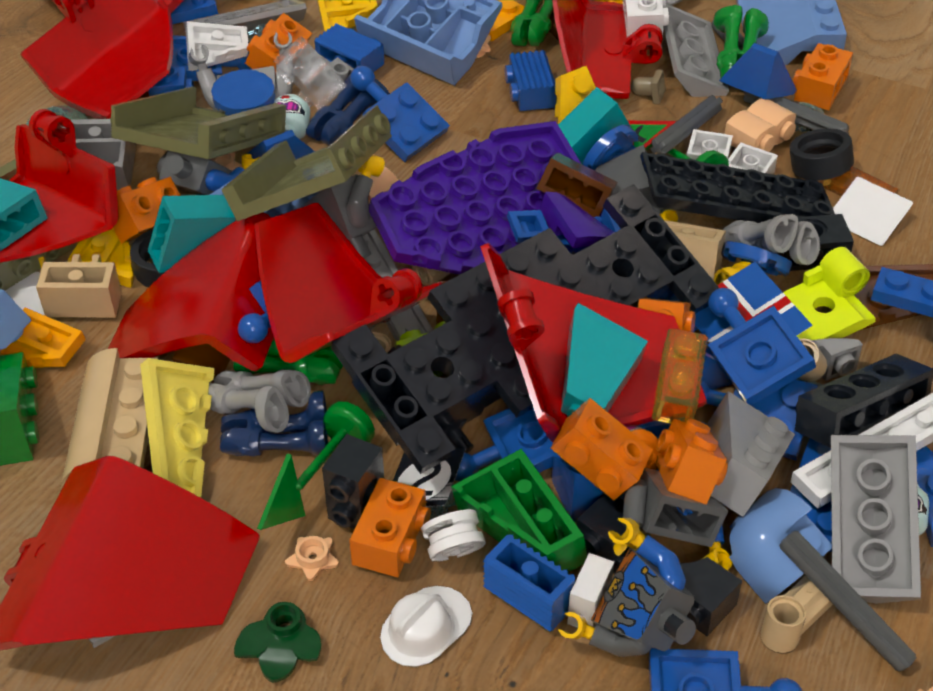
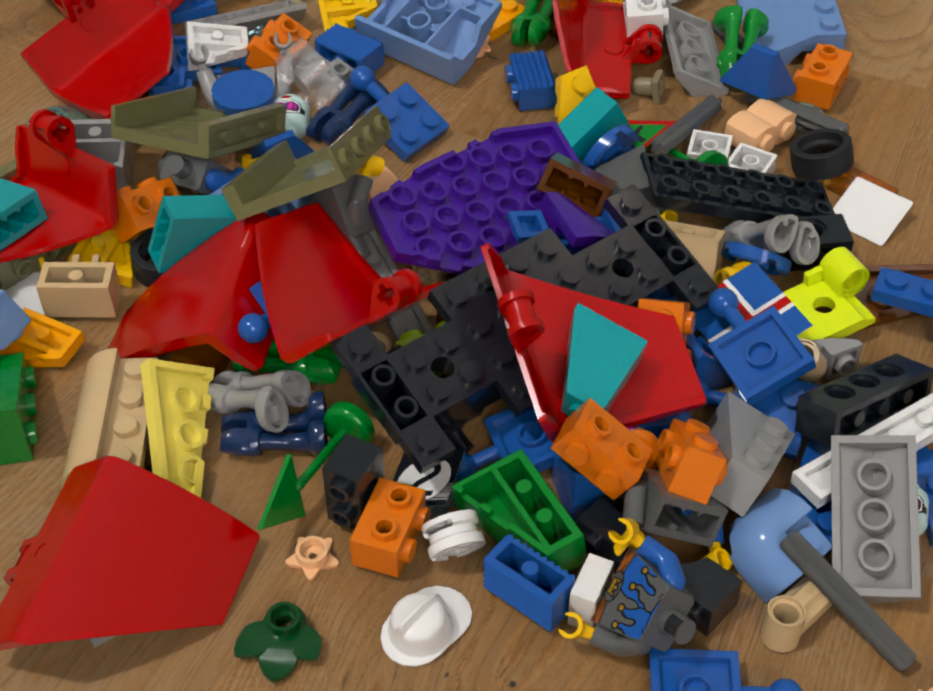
(679, 376): clear yellow brick -> none

